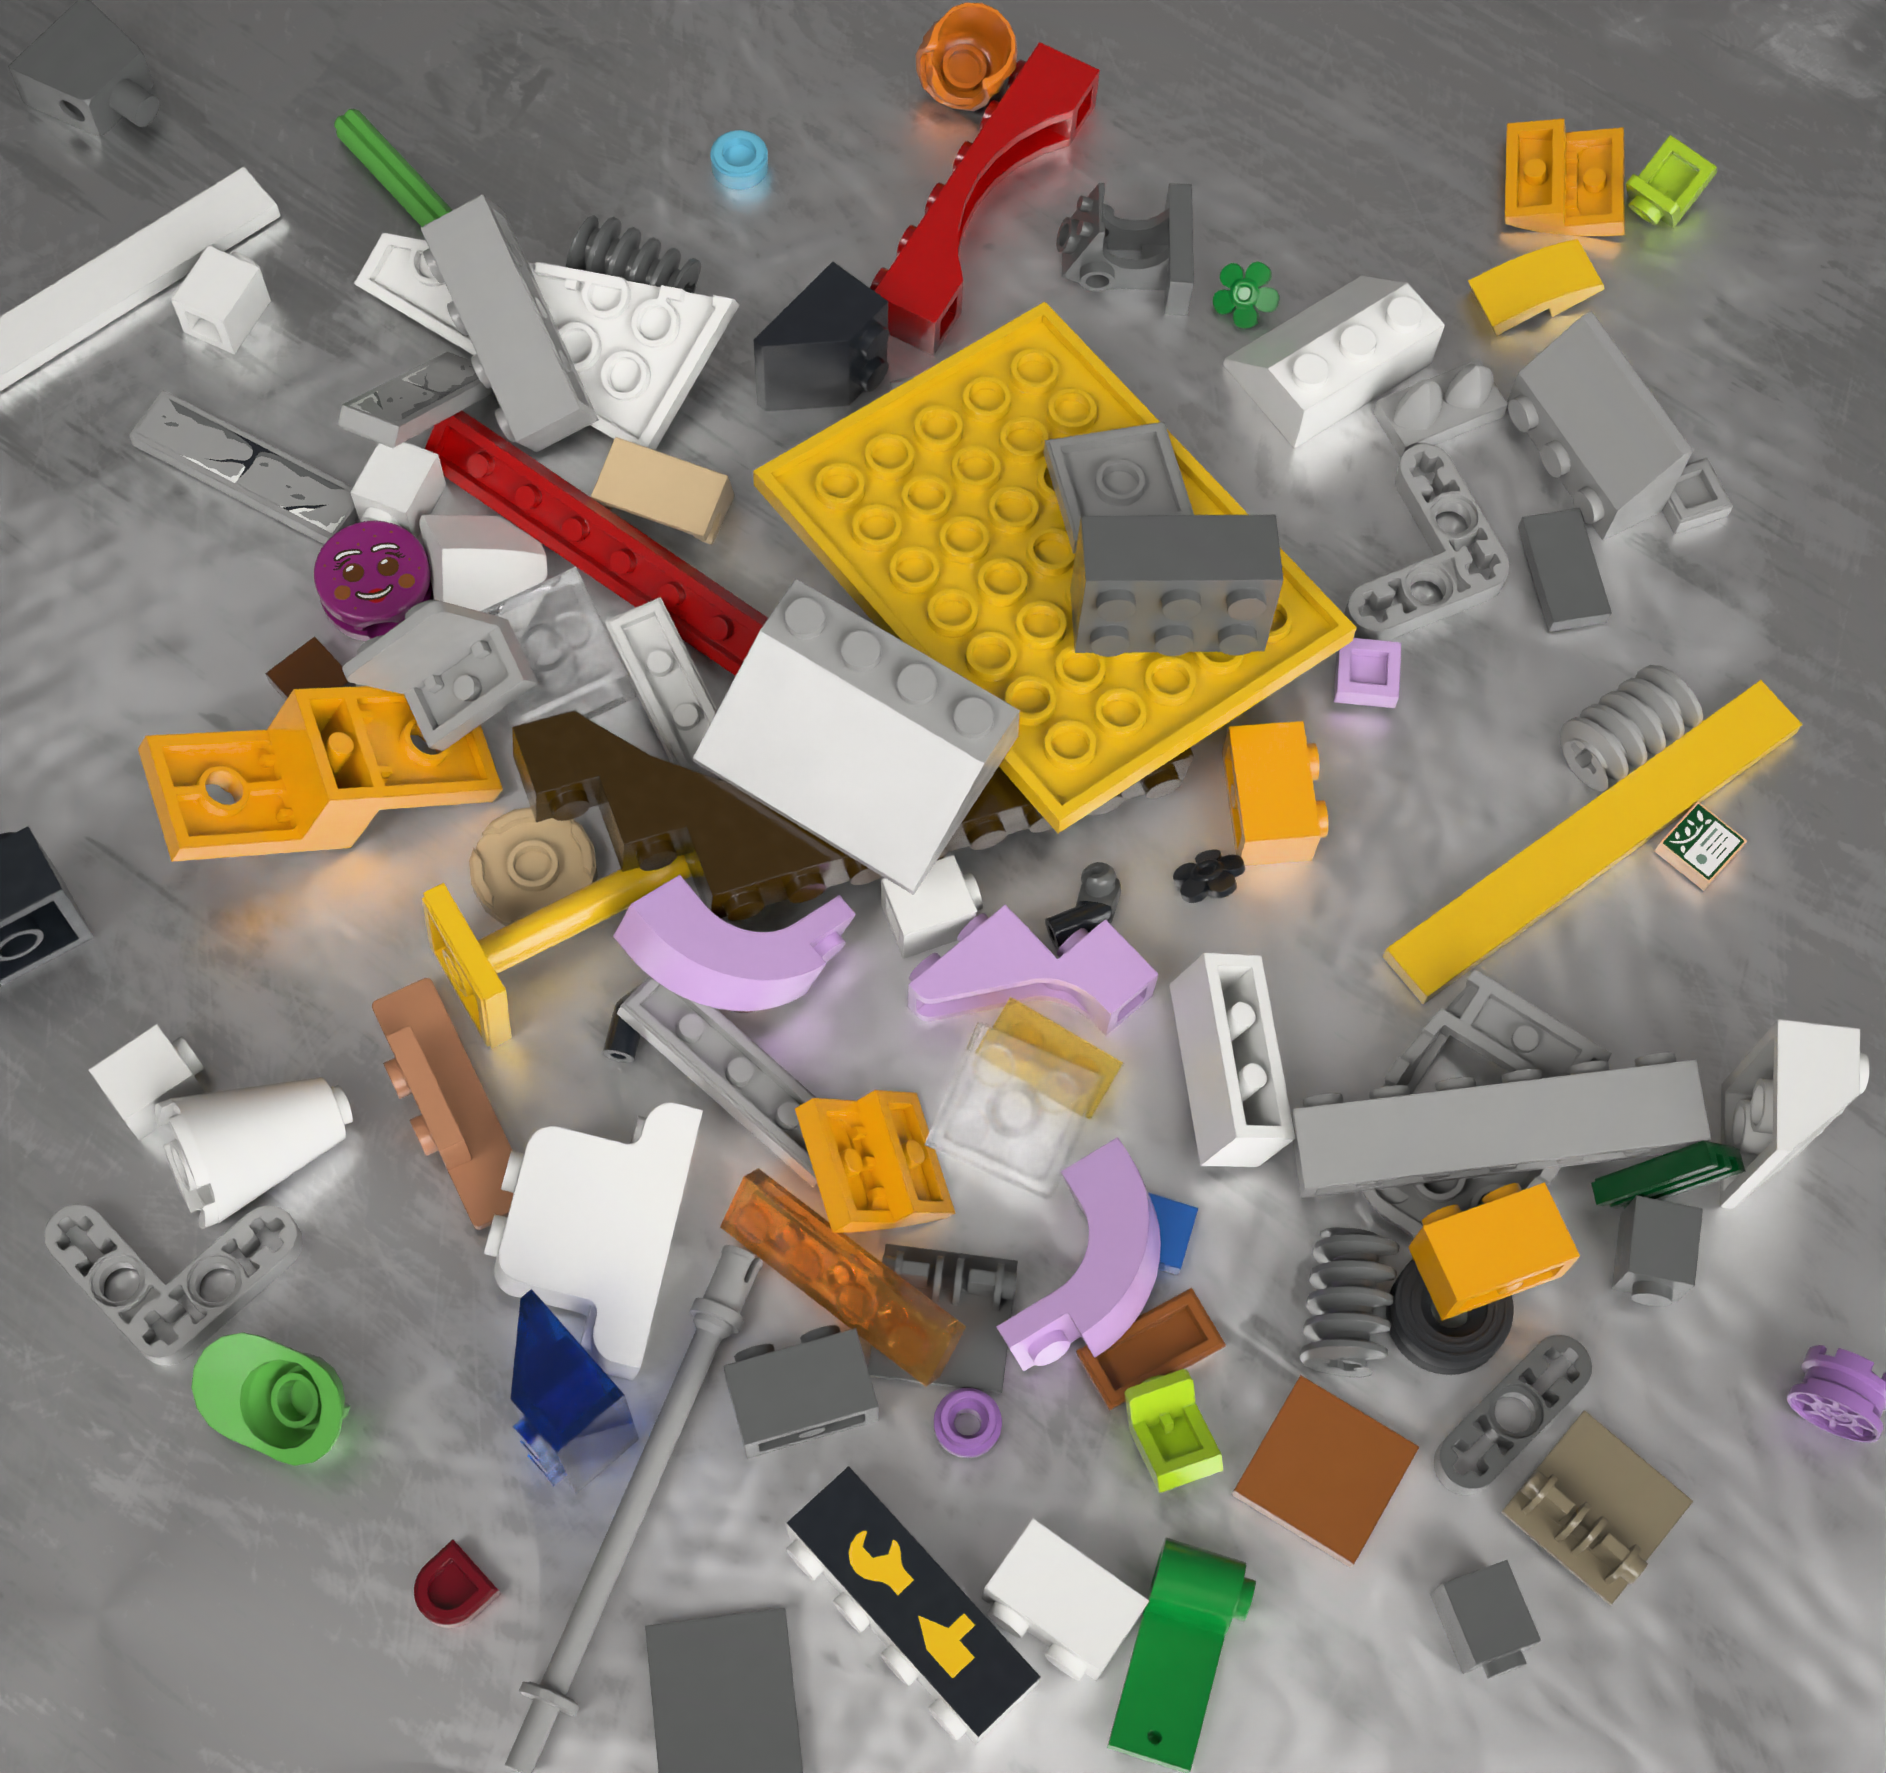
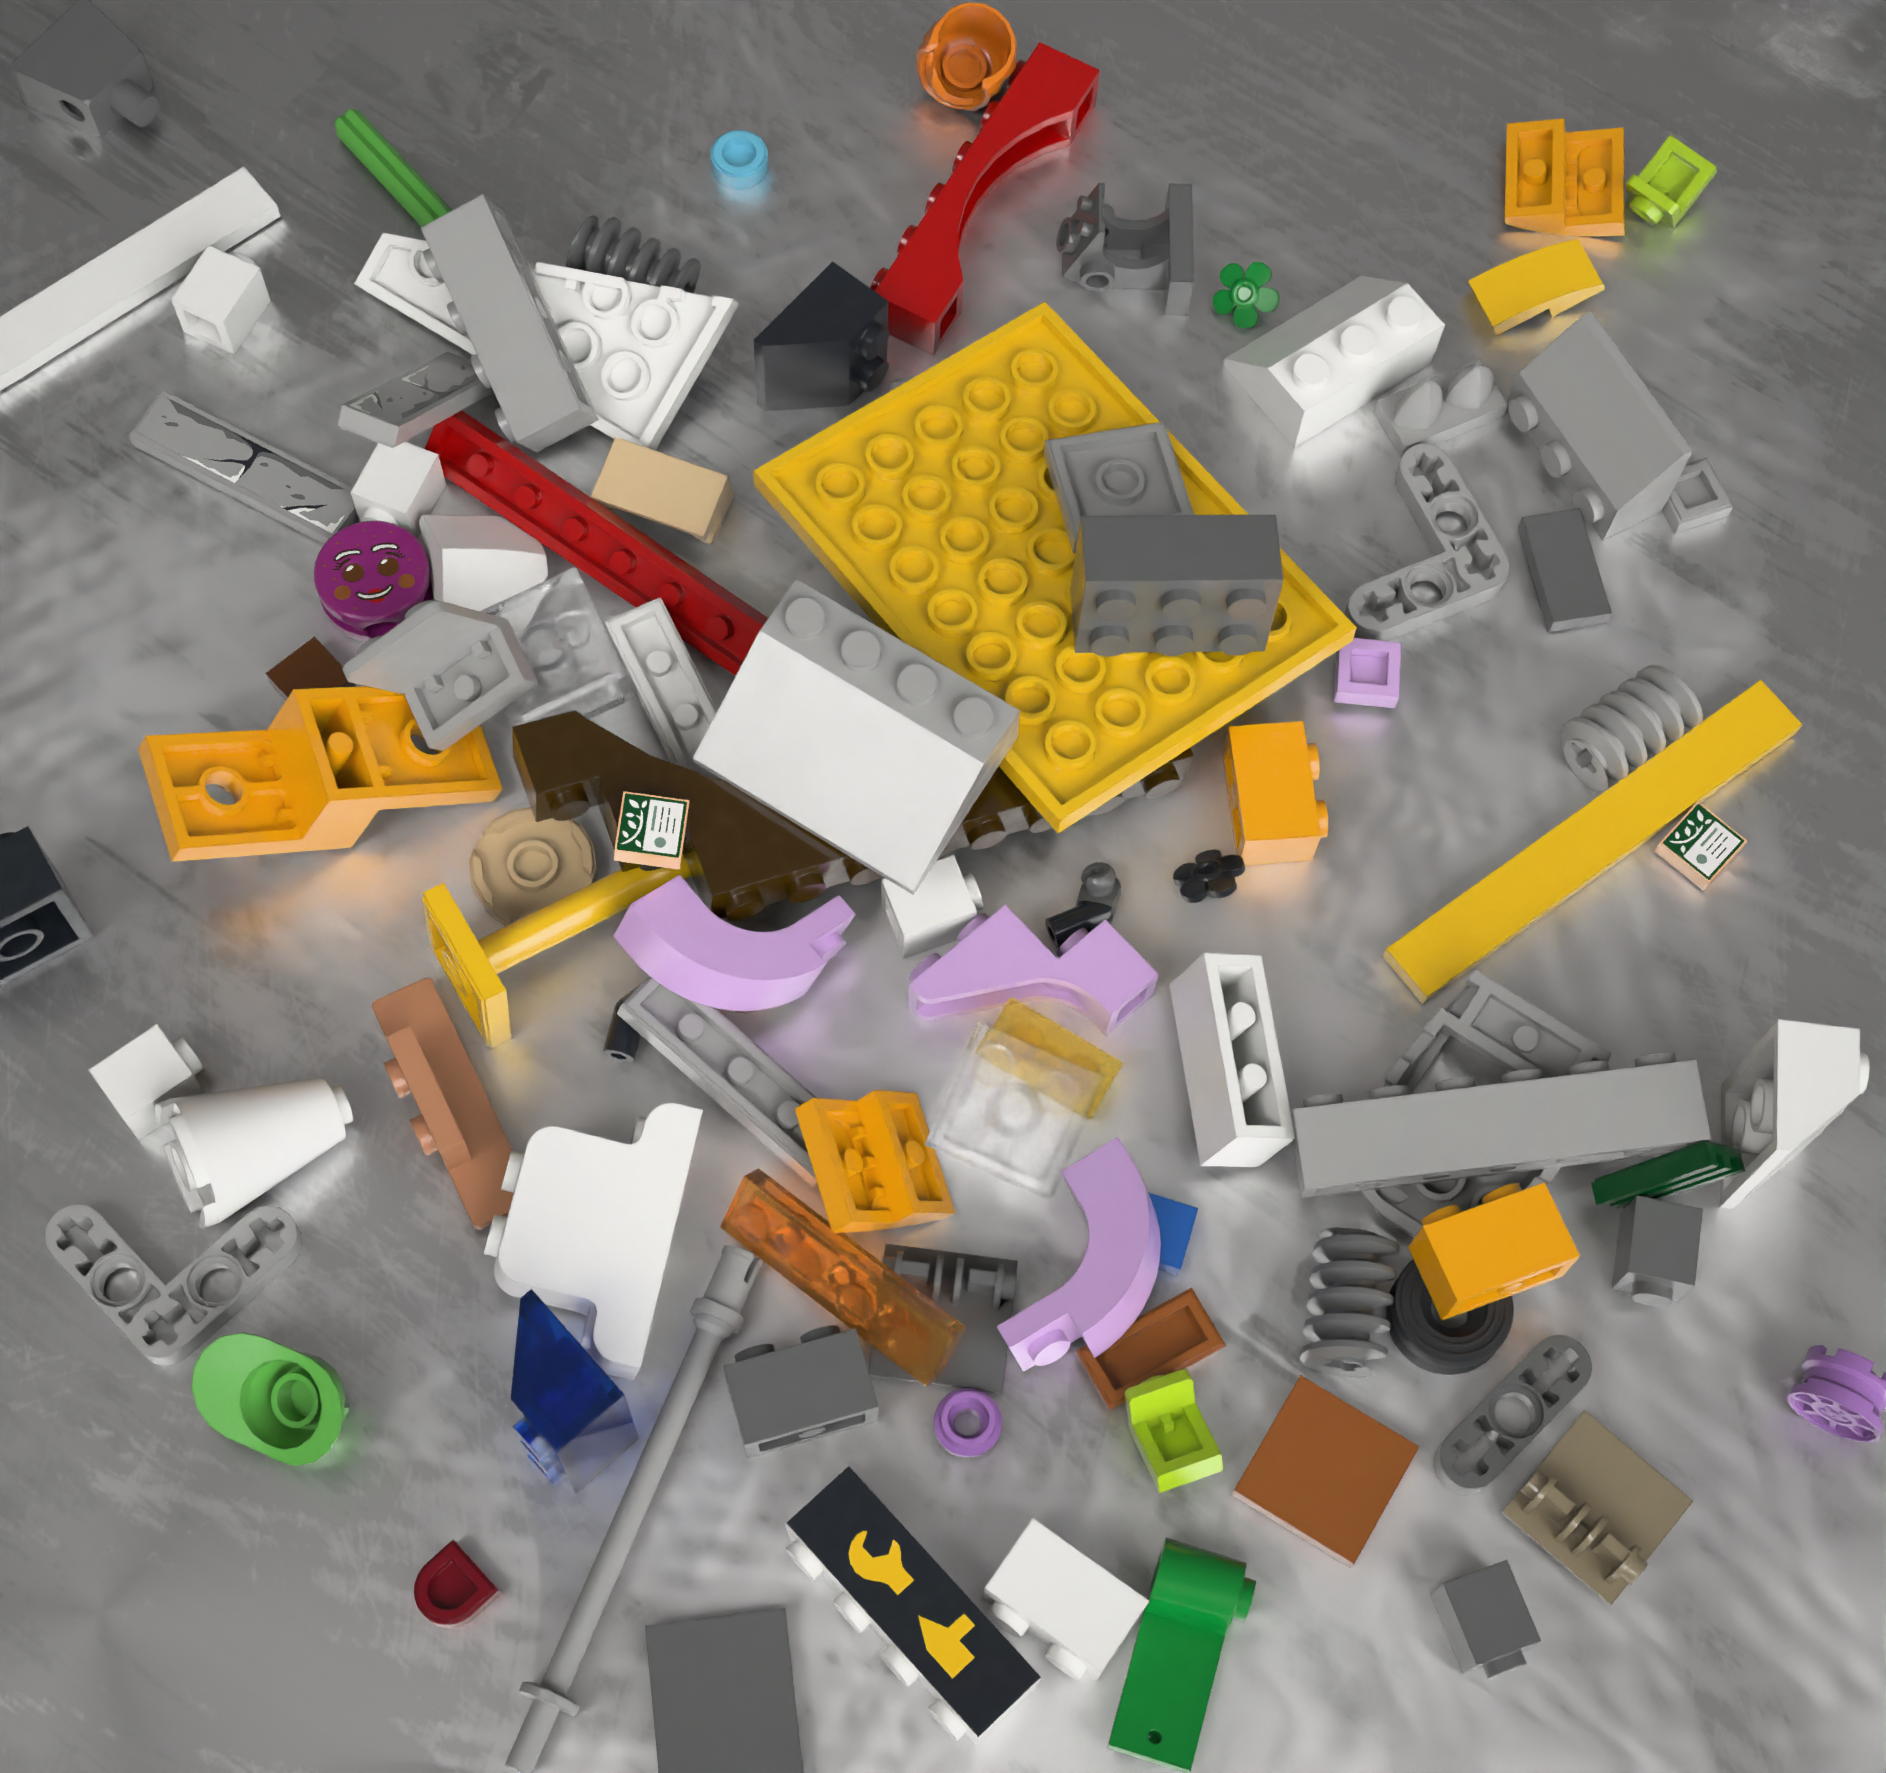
(651, 830): none -> tile

